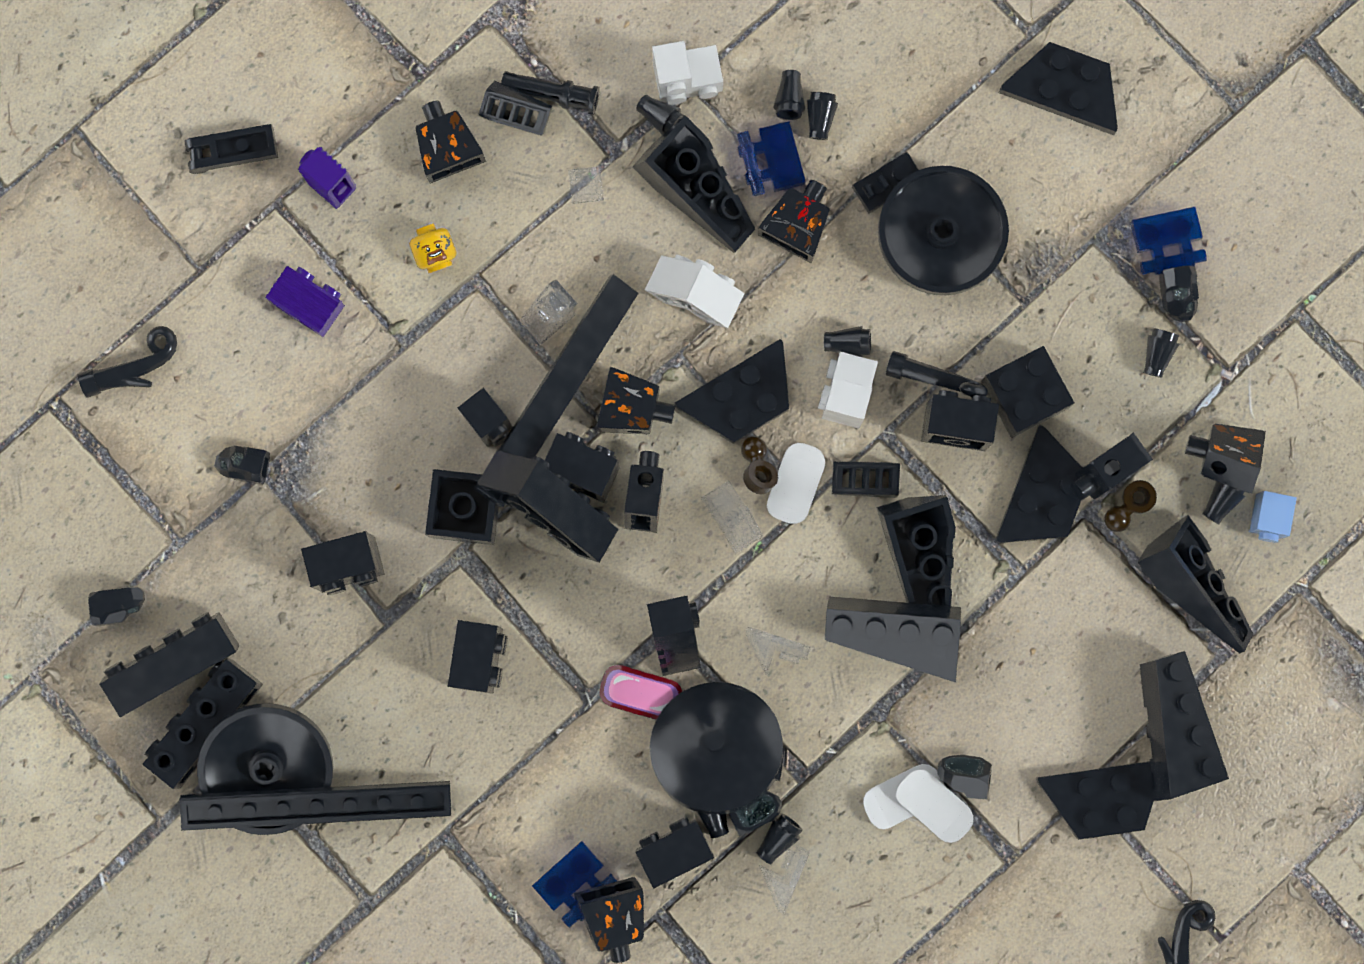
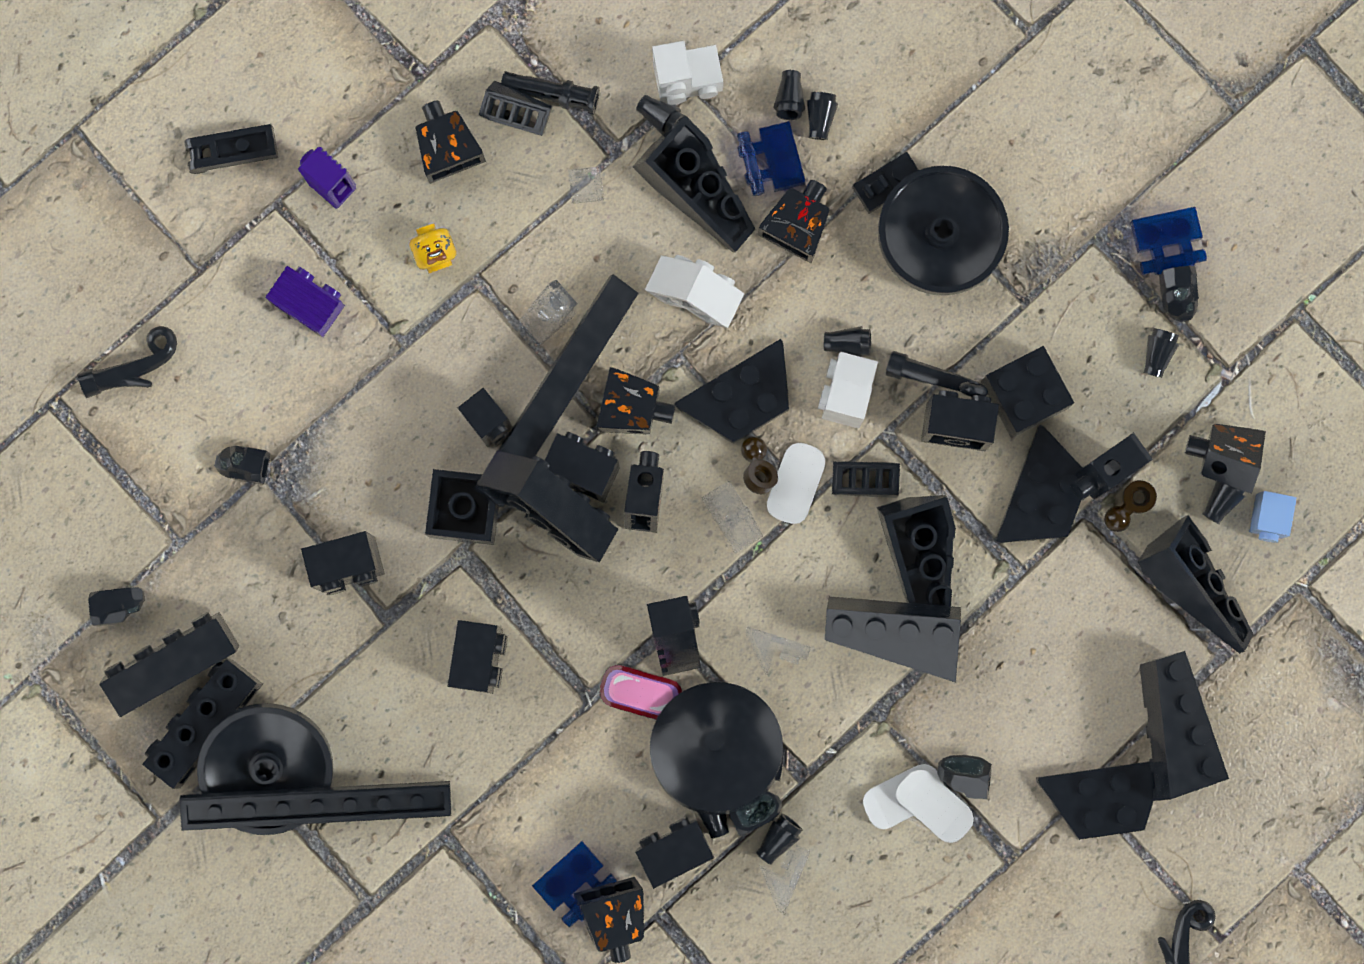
(1067, 86): black wing -> none

